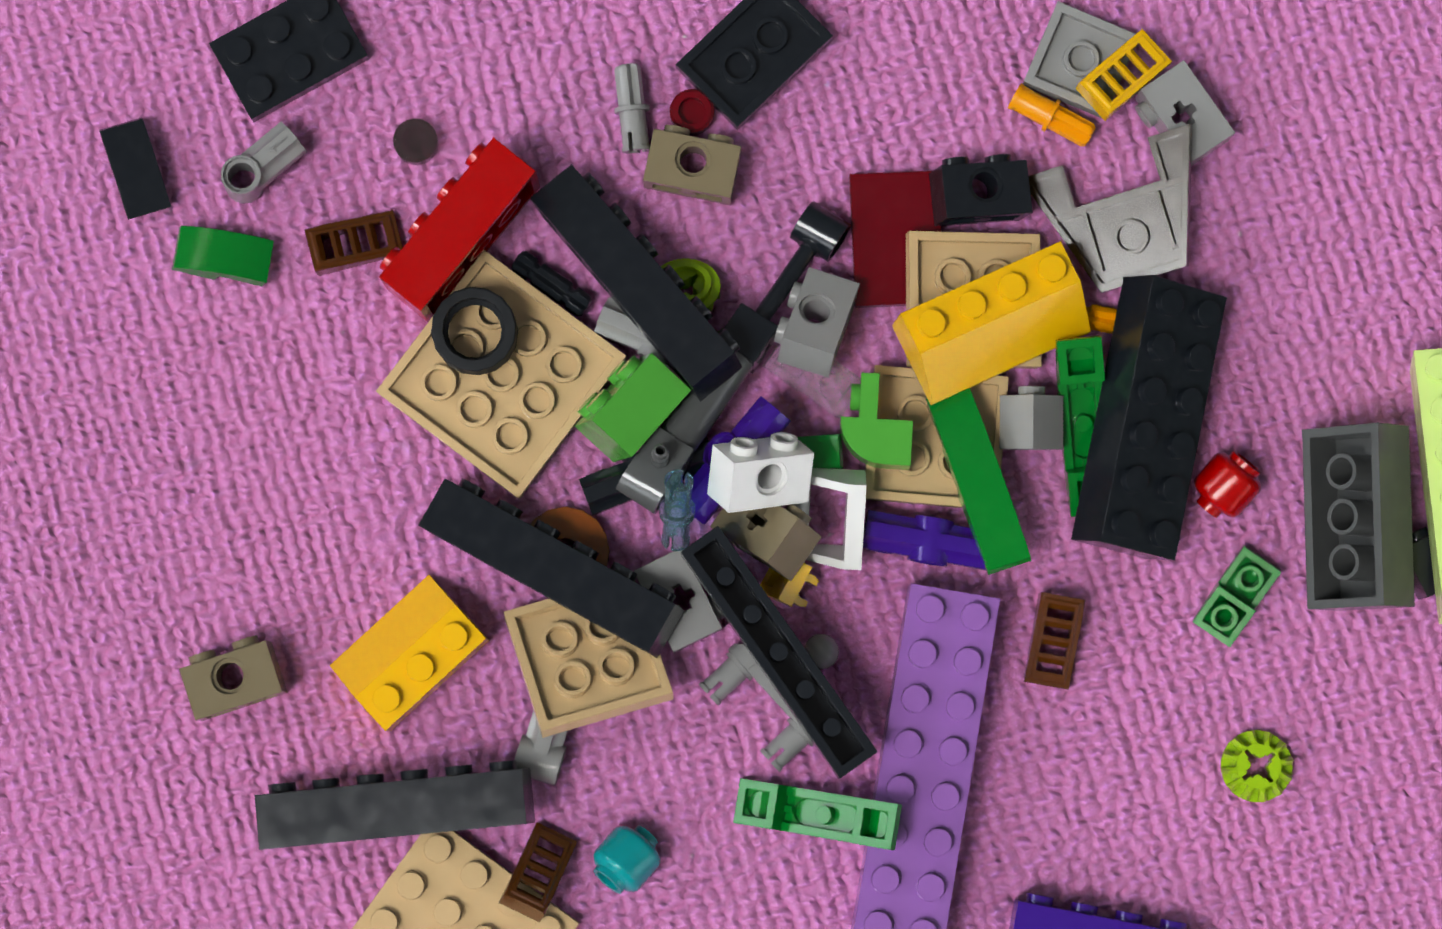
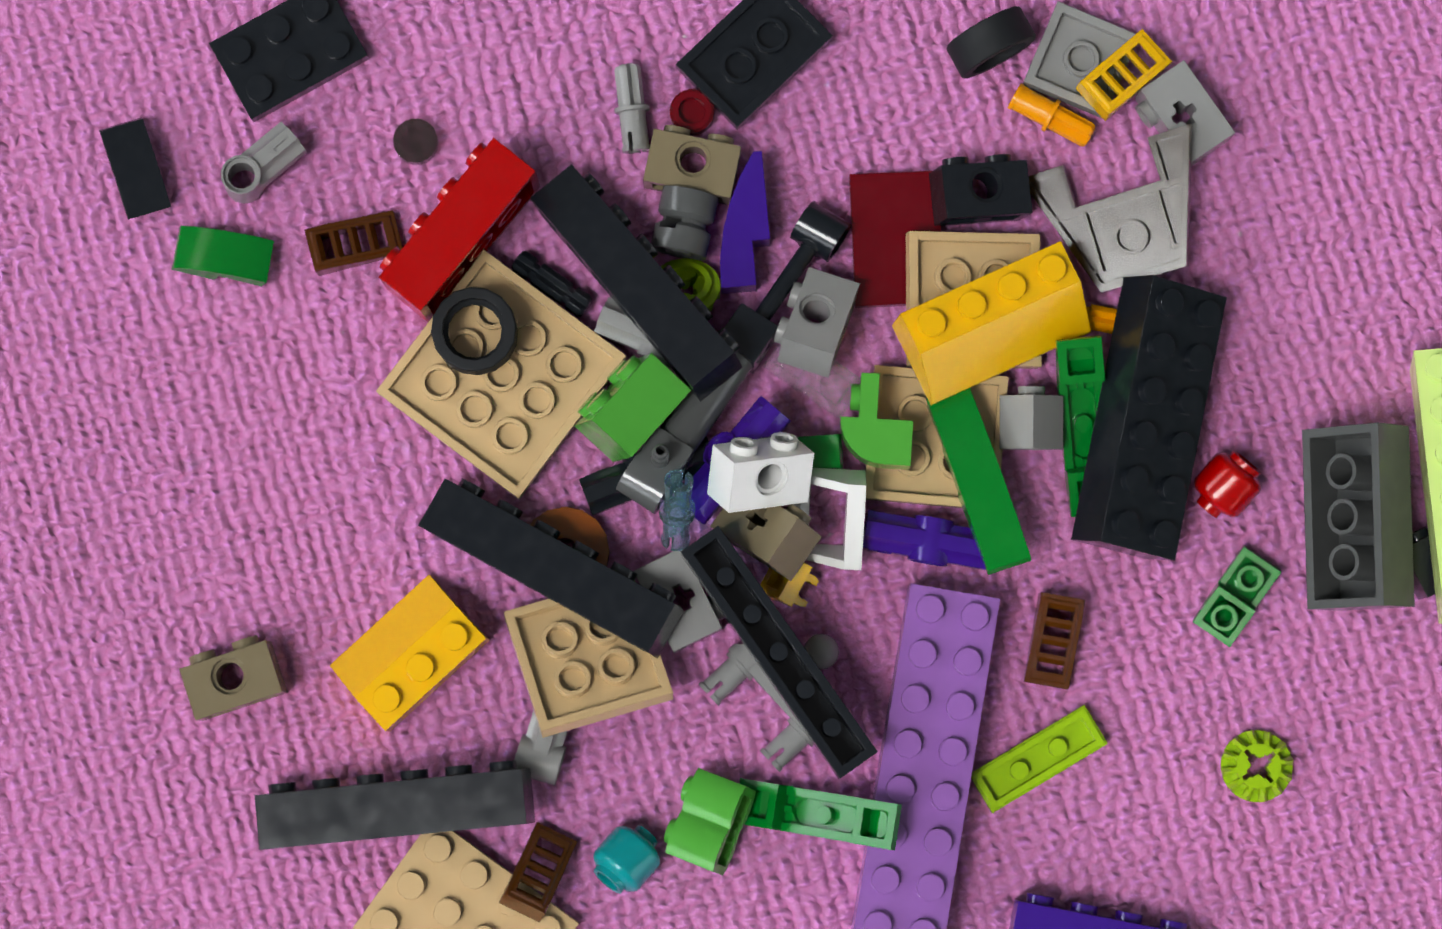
(684, 222): none -> dark grey wheel
(709, 821): none -> bright green brick
(744, 228): none -> dark purple slope
(991, 42): none -> black tyre
(1038, 758): none -> lime tile

